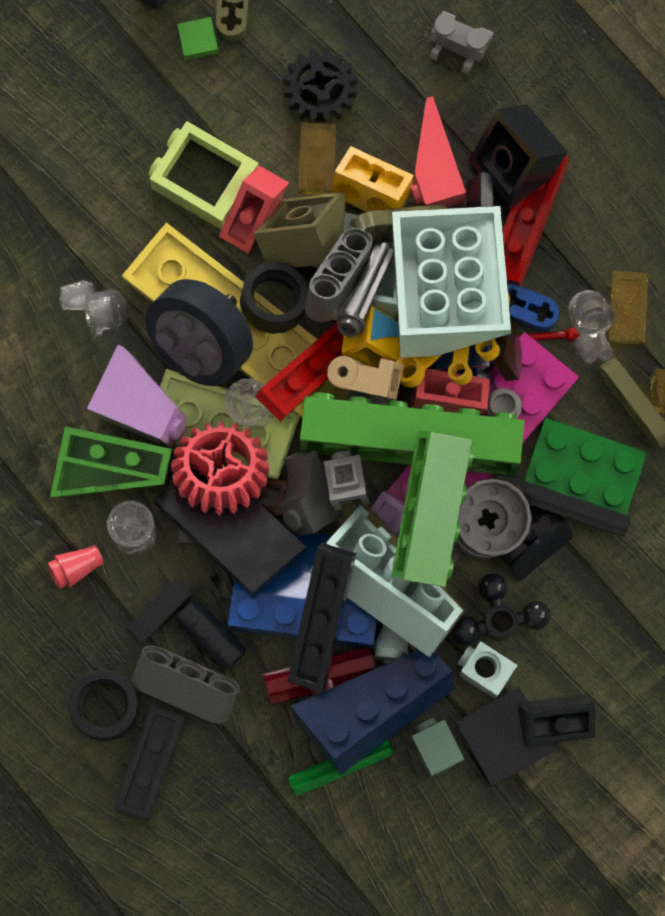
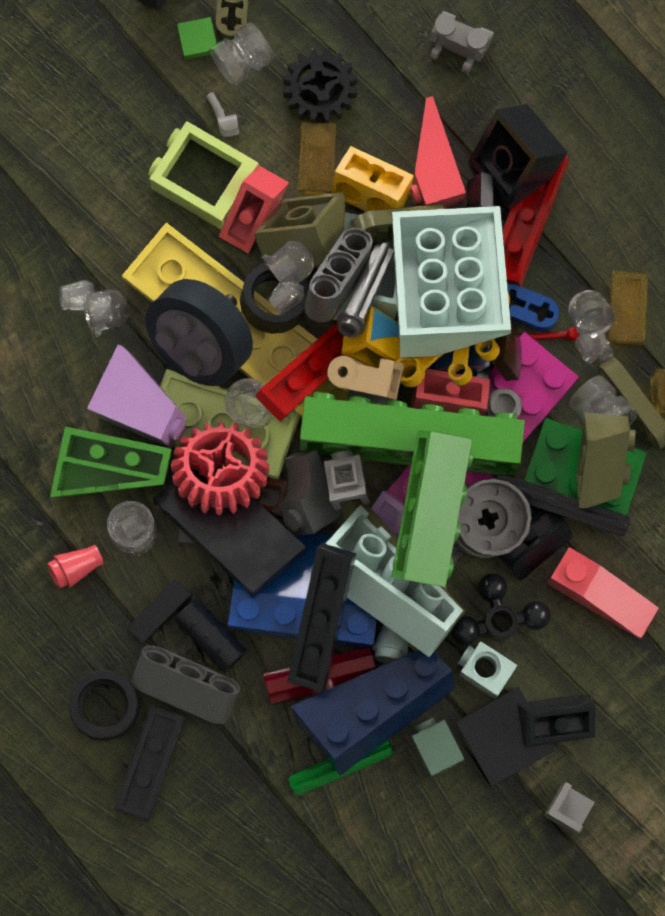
(227, 124): none -> light grey hand
(242, 54): none -> clear wheel
(290, 266): none -> clear piece
(569, 808): none -> light grey panel
(600, 397): none -> clear wheel
(602, 593): none -> coral slope
(603, 458): none -> olive slope

